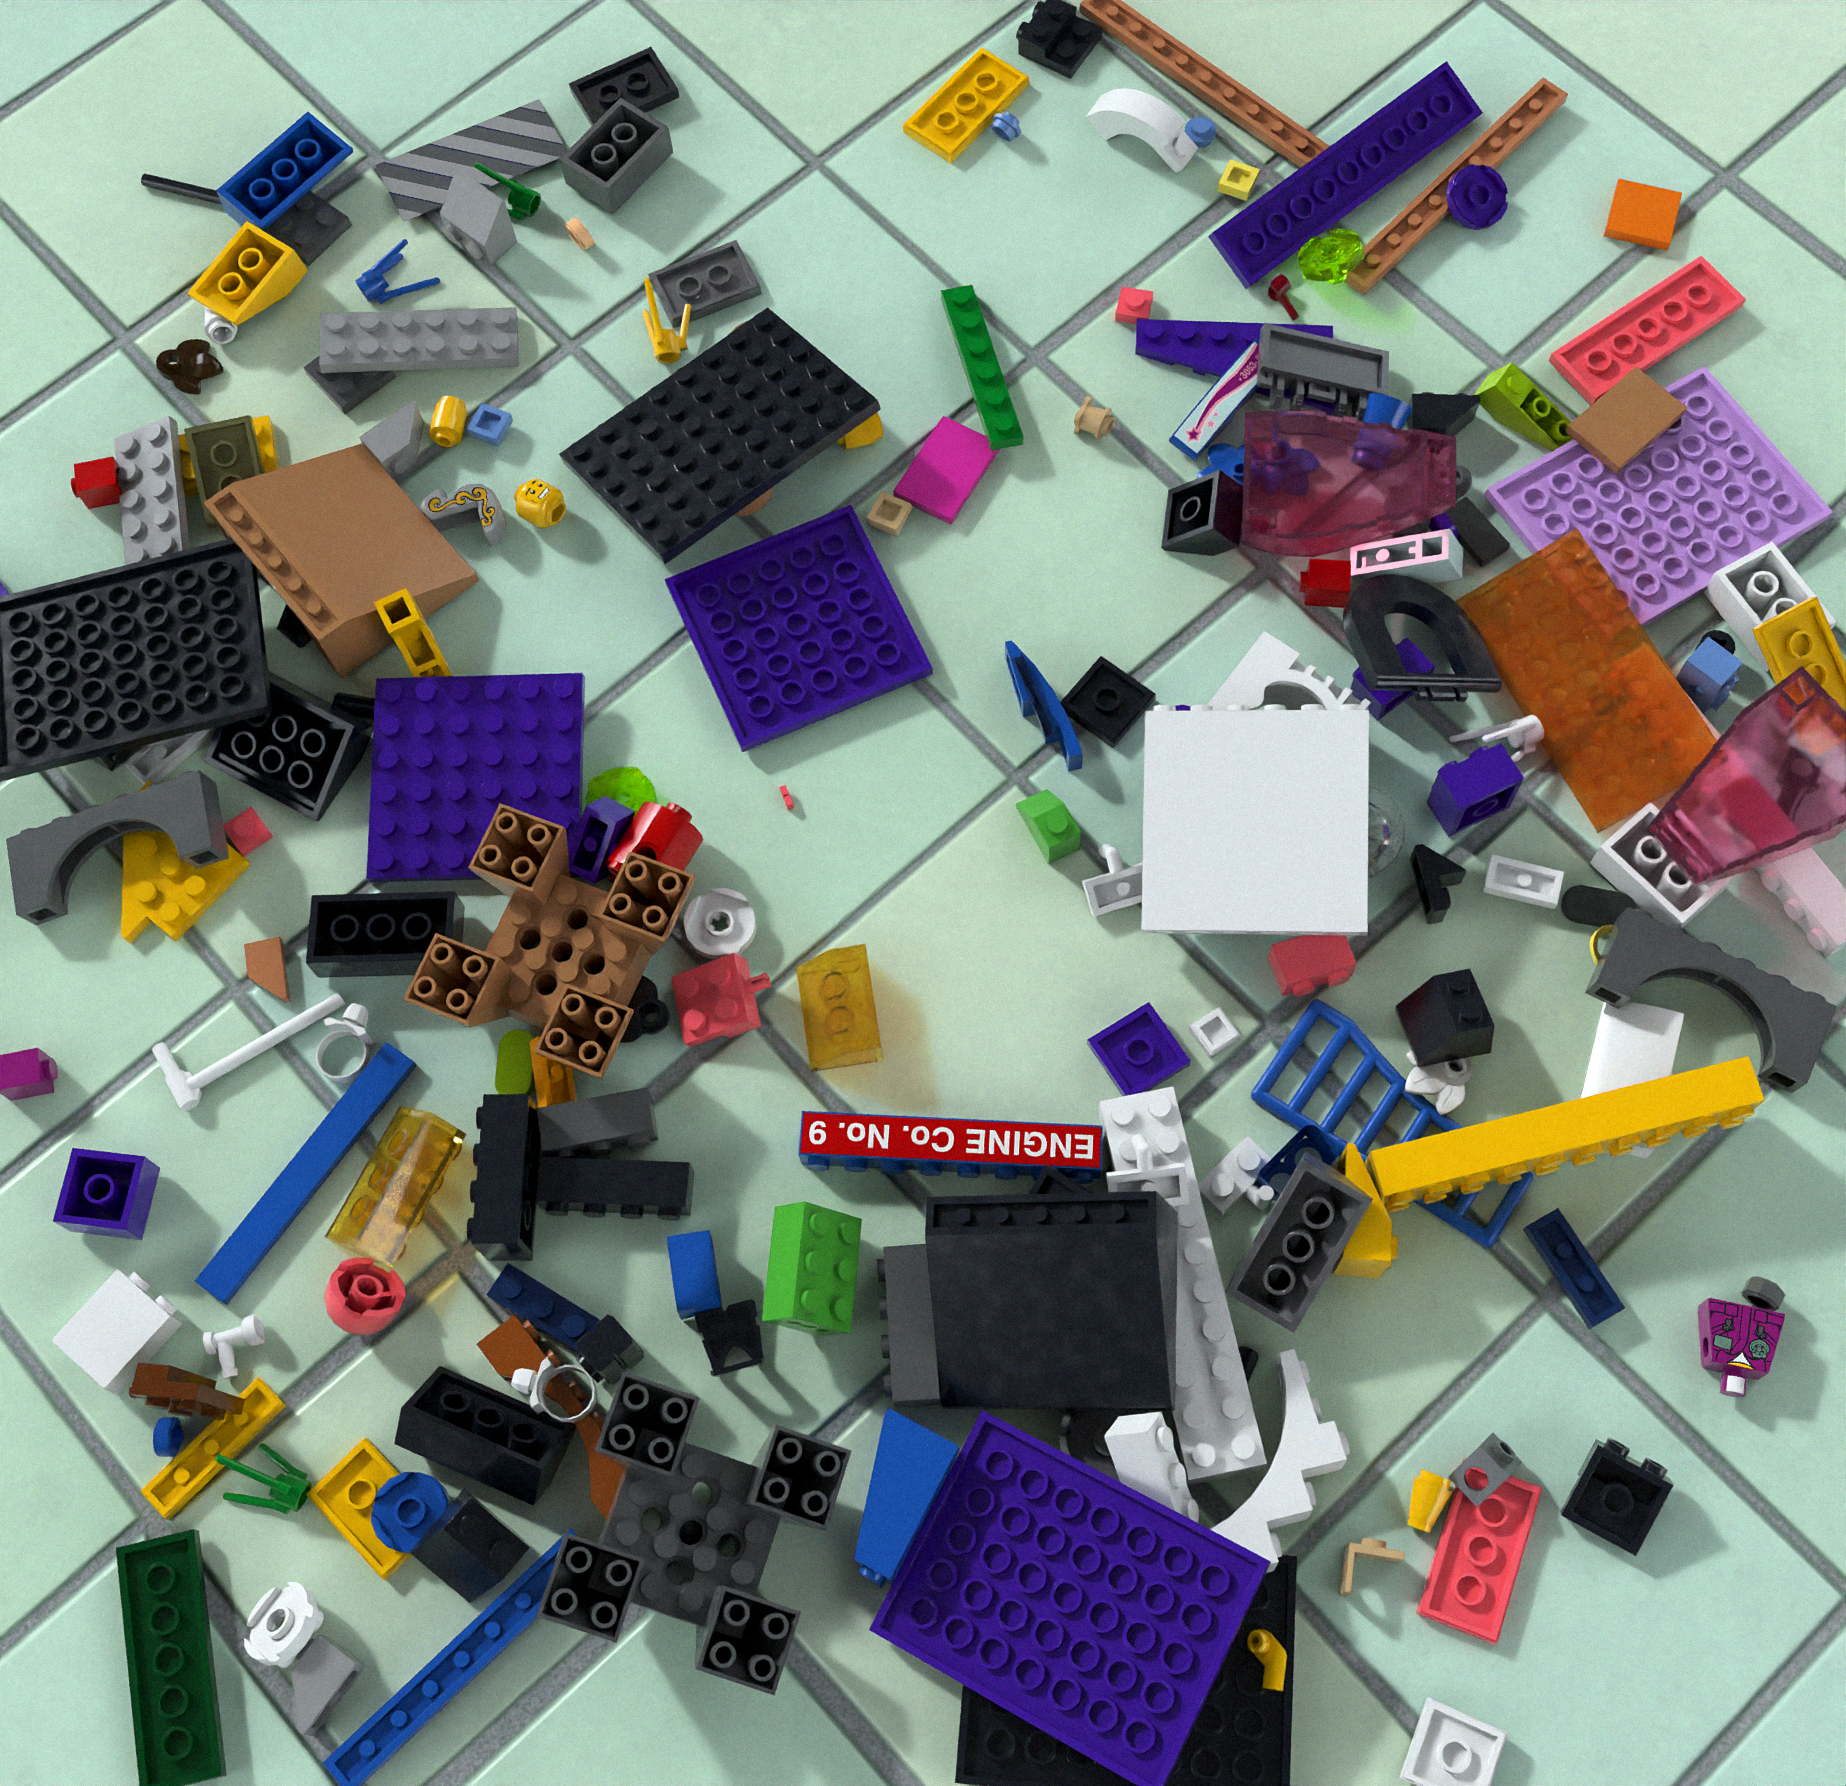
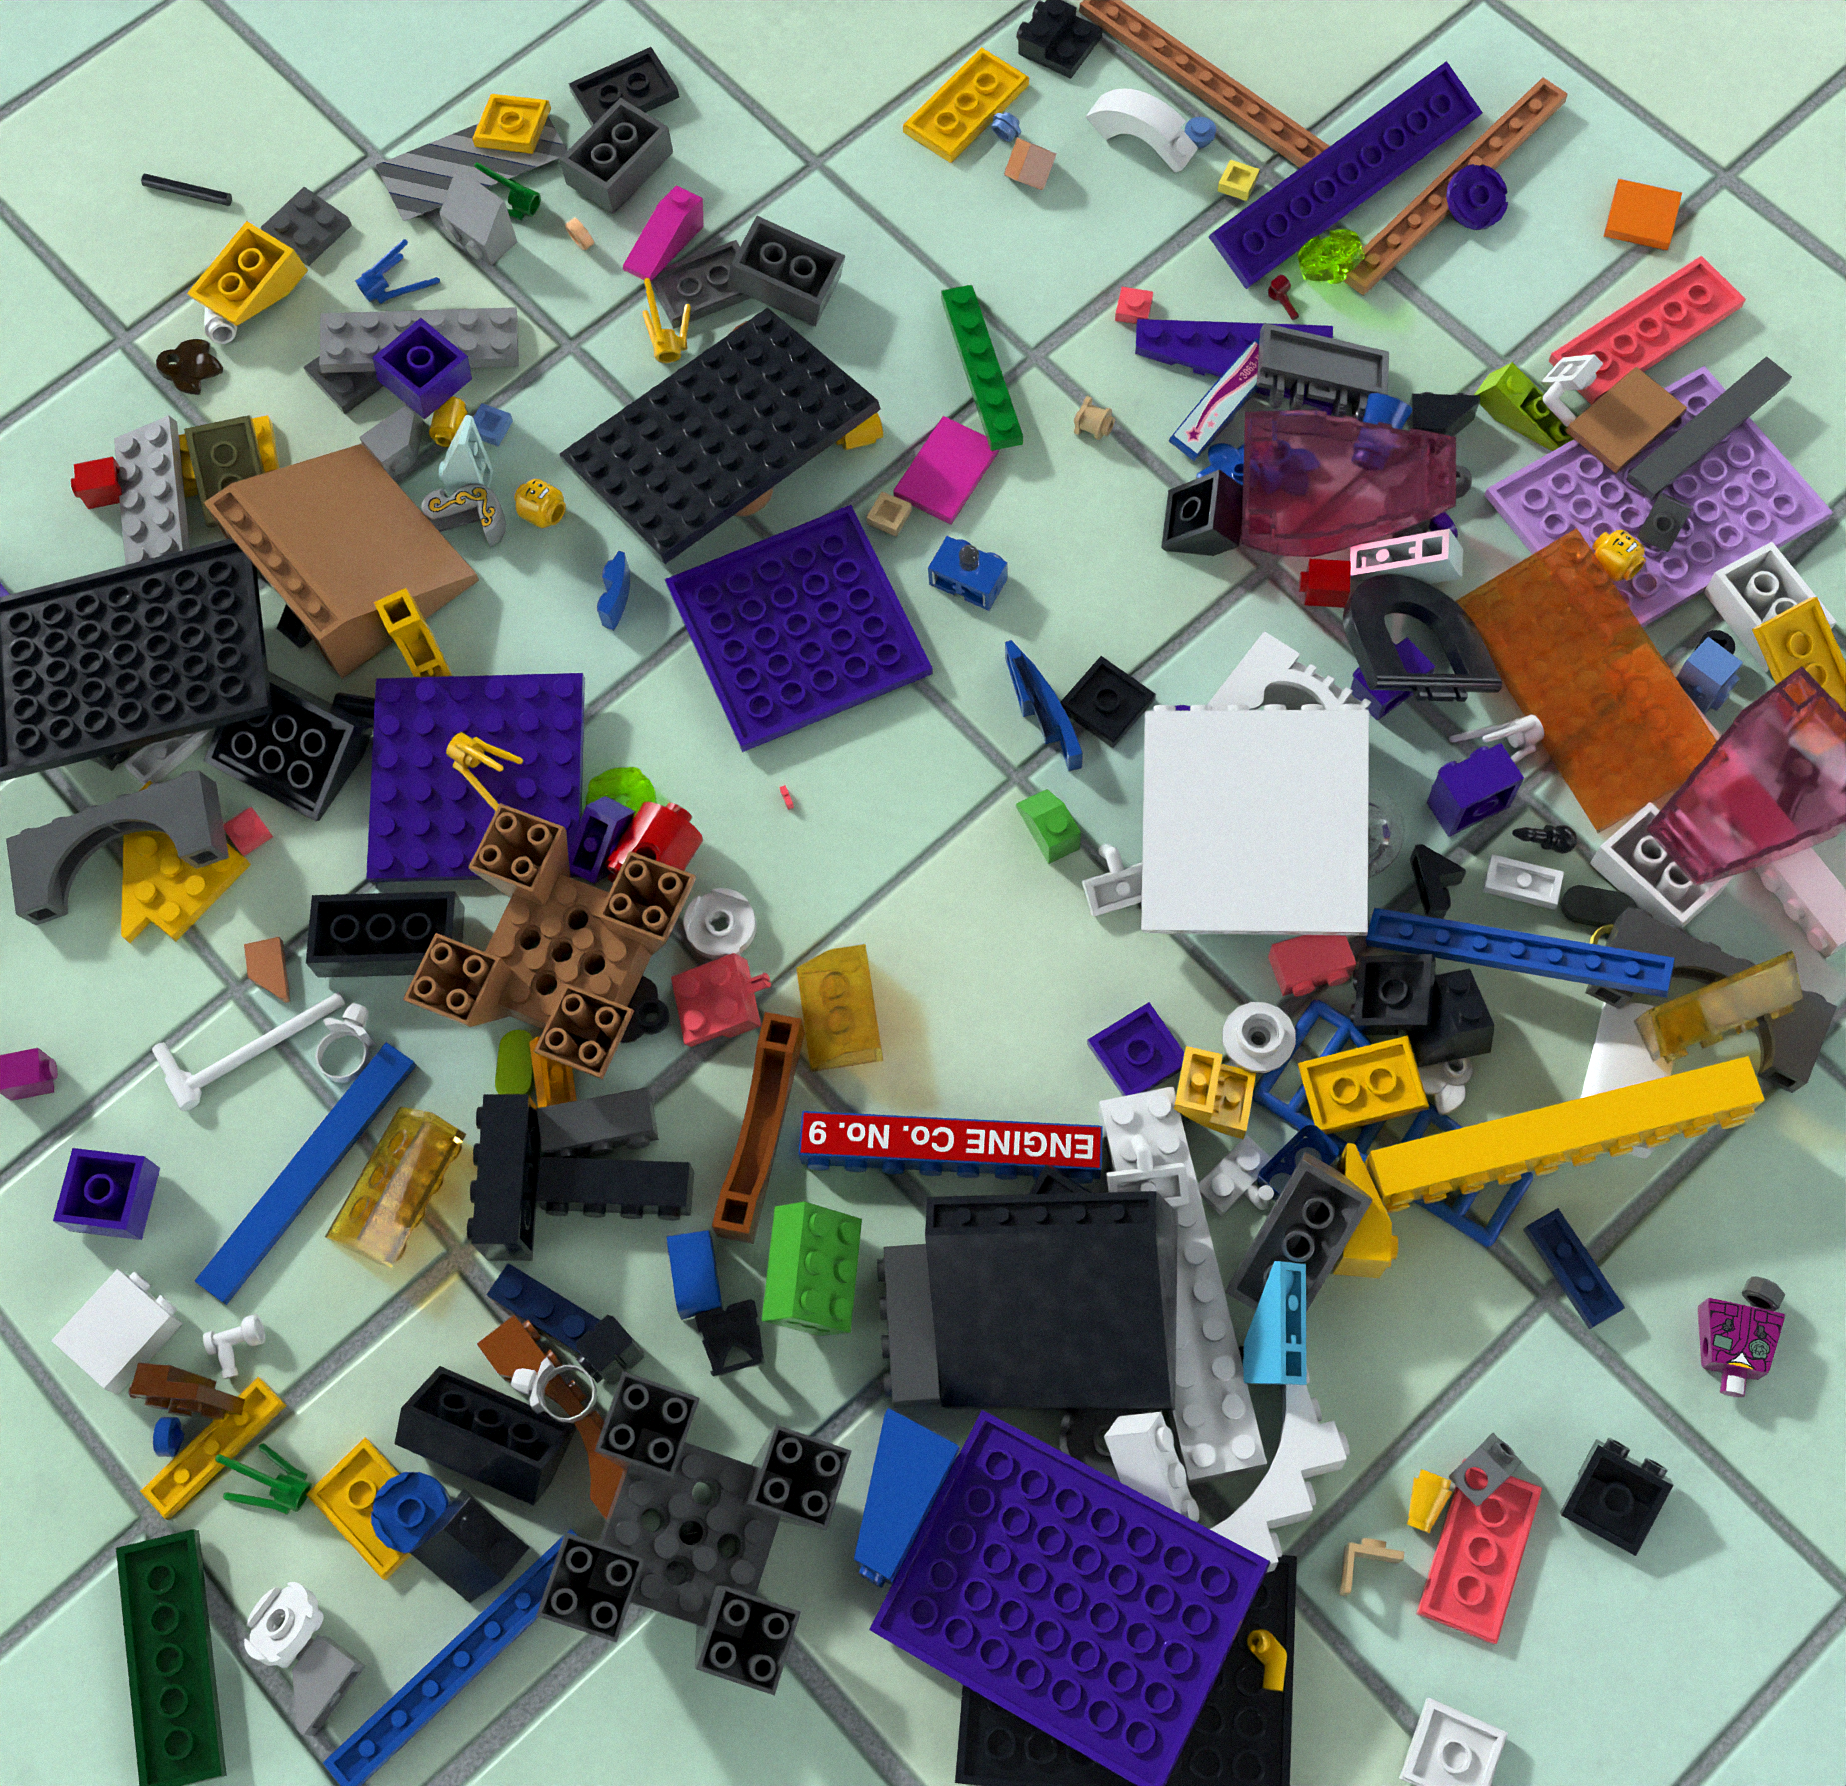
(283, 172): blue slope -> none
(363, 1296): coral cylinder -> none
(422, 368): none -> dark purple brick
(466, 459): none -> light aqua slope
(470, 753): none -> yellow plant
(511, 123): none -> yellow tile
(617, 584): none -> blue slope
(667, 232): none -> dark pink slope
(752, 1163): none -> dark orange arch
(785, 270): none -> dark grey brick
(968, 572): none -> blue piece
(1030, 164): none -> nougat panel
(1214, 1032): white tile -> none
(1214, 1092): none -> yellow slope
(1263, 1021): none -> white piece
(1278, 1330): none -> medium azure slope
(1363, 1085): none -> yellow tile
(1393, 993): none -> black plate
(1477, 533): pearl dark grey tile -> none
(1522, 952): none -> blue plate
(1559, 838): none -> black bar
(1569, 374): none -> white plate
(1619, 554): none -> yellow head
(1664, 522): none -> dark grey bracket
(1708, 428): none -> dark grey tile
(1720, 1008): none -> clear yellow slope

